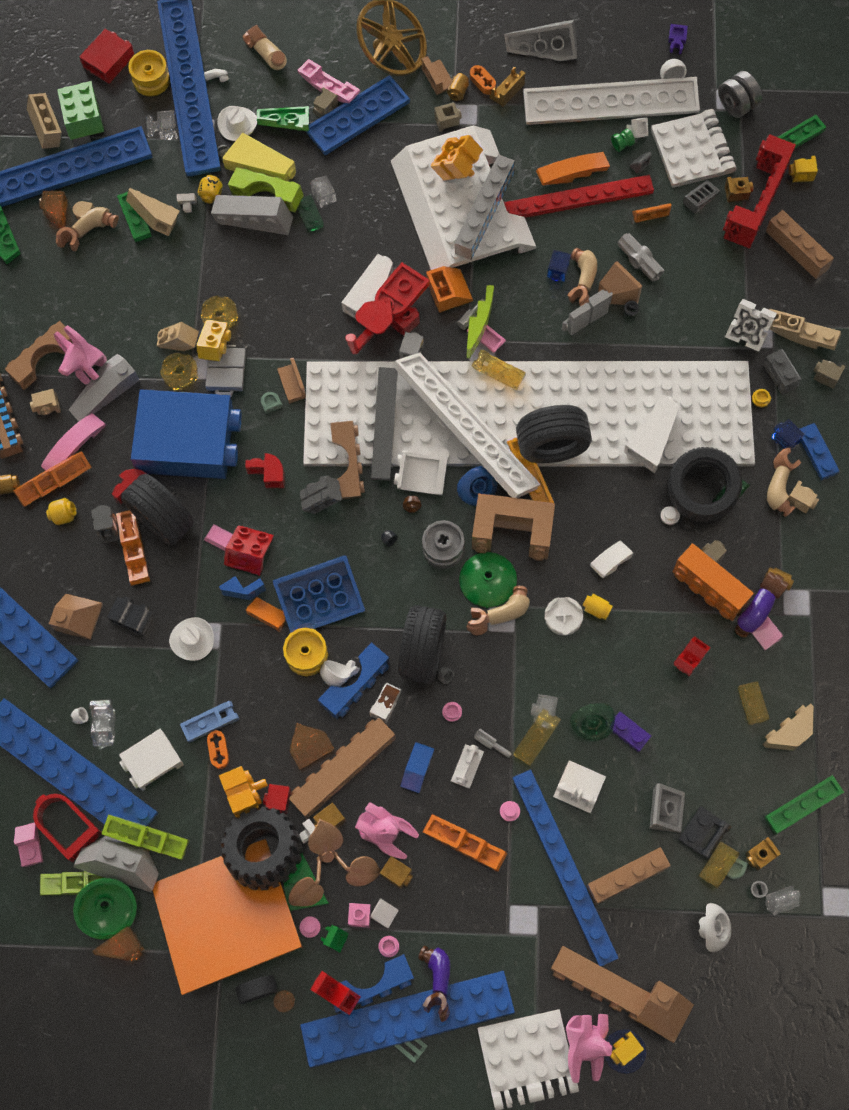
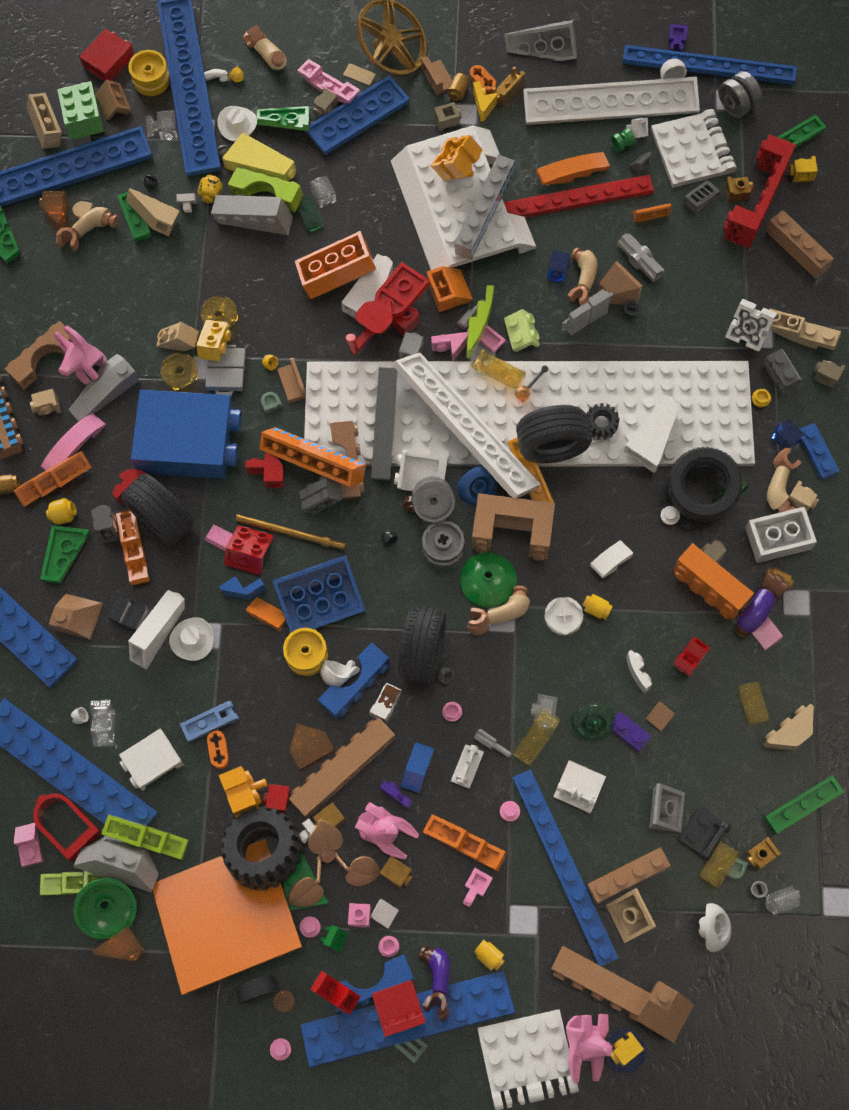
(61, 552): none -> green wing
(112, 99): none -> medium nougat panel
(150, 185): none -> black hinge
(155, 629): none -> white slope
(236, 74): none -> yellow hinge
(274, 362): none -> yellow hinge
(280, 1049): none -> bright pink plate
(312, 457): none -> orange brick
(325, 541): none -> pearl gold bar
(335, 265): none -> orange brick
(359, 74): none -> tan sticker
(393, 792): none -> dark purple plate
(398, 1008): none -> red bracket
(433, 510): none -> flat silver wheel
(455, 342): none -> bright pink slope
(477, 884): none -> bright pink plate
(484, 102): none -> yellow slope
(489, 955): none -> yellow brick
(521, 330): none -> yellowish green bracket
(524, 392): none -> clear orange hinge
(604, 411): none -> black tyre
(631, 915): none -> tan slope
(635, 665): none -> white slope
(660, 716): none -> medium nougat slope
(710, 64): none -> blue plate
(780, 534): none -> white brick

